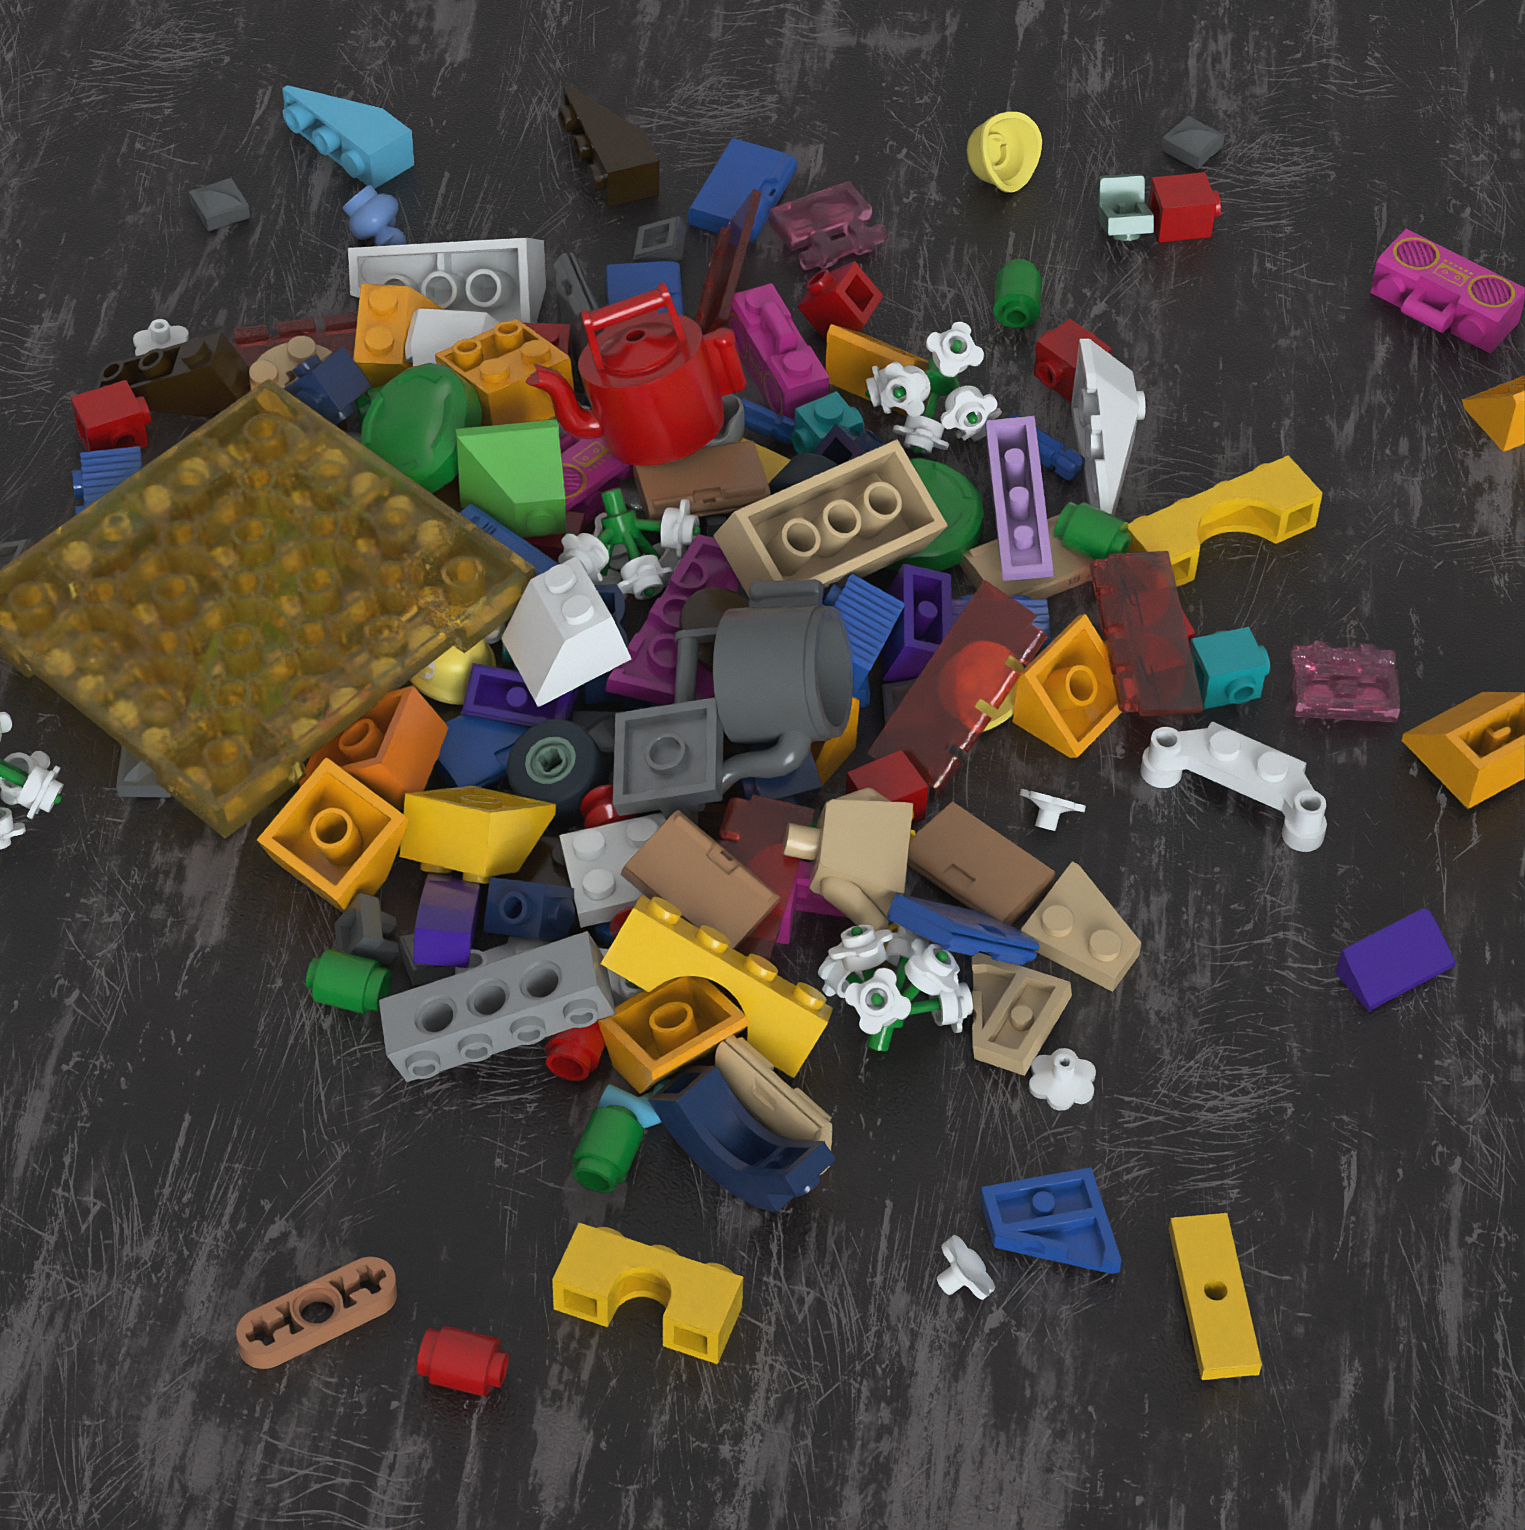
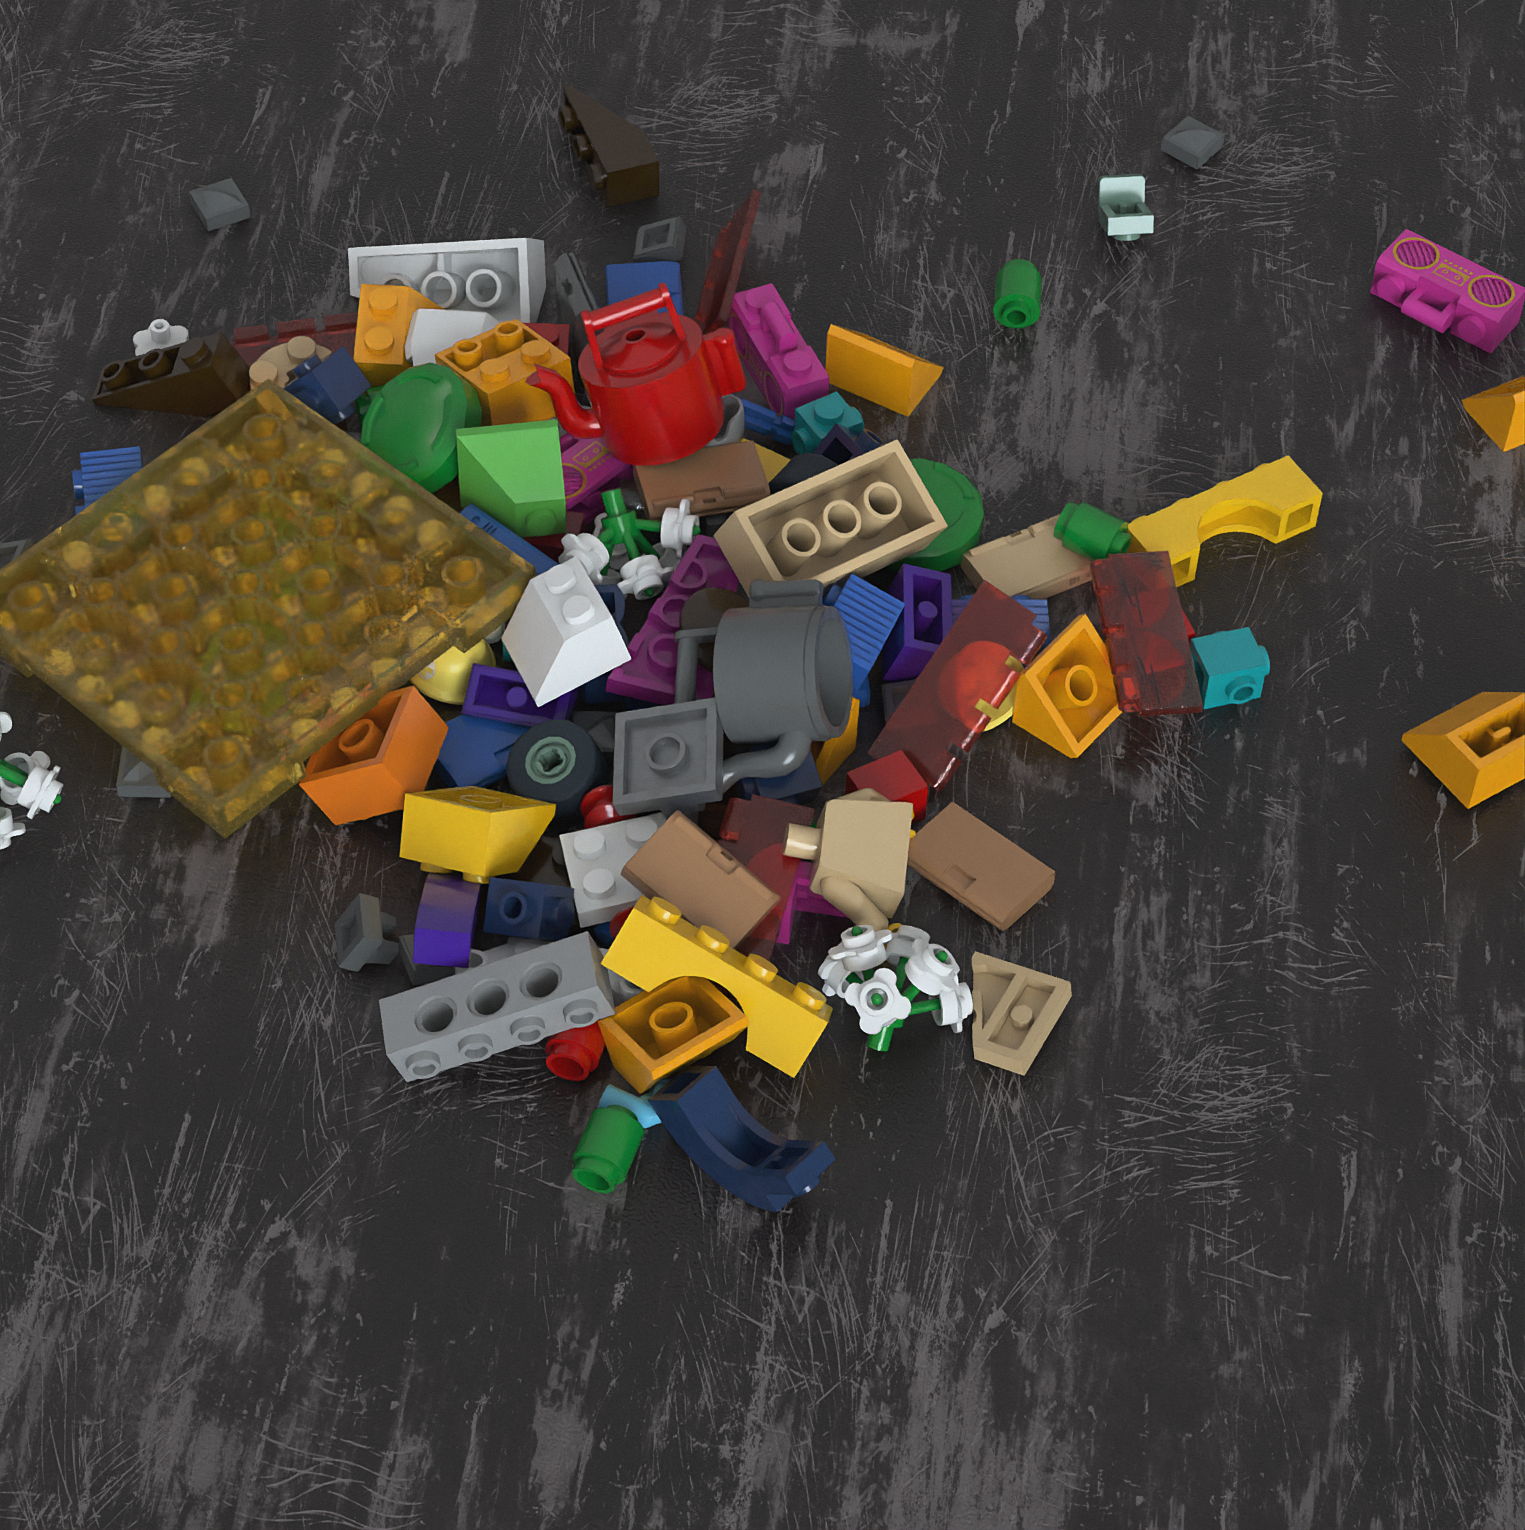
(111, 418): red brick -> none
(310, 1335): nougat beam -> none
(336, 836): light orange slope -> none
(348, 981): green brick -> none
(354, 134): medium azure slope -> none
(375, 217): medium blue animal -> none
(462, 1360): red brick -> none
(607, 1269): yellow arch -> none
(733, 178): blue piece -> none
(768, 1097): tan piece -> none
(825, 214): clear pink plate -> none
(840, 298): red brick -> none
(910, 386): white plant -> none
(963, 930): blue piece -> none
(965, 1270): white plant -> none
(1005, 150): light yellow helmet -> none
(1018, 498): lavender slope -> none
(1050, 808): white plant -> none
(1052, 454): blue axle -> none
(1052, 1219): blue wing -> none
(1058, 354): red brick -> none
(1062, 1079): white plant -> none
(1083, 930): tan wing -> none
(1104, 421): white wedge -> none
(1183, 207): red brick -> none
(1207, 1270): yellow tile -> none
(1243, 767): white plate -> none
(1345, 682): clear pink plate -> none
(1395, 959): dark purple slope -> none

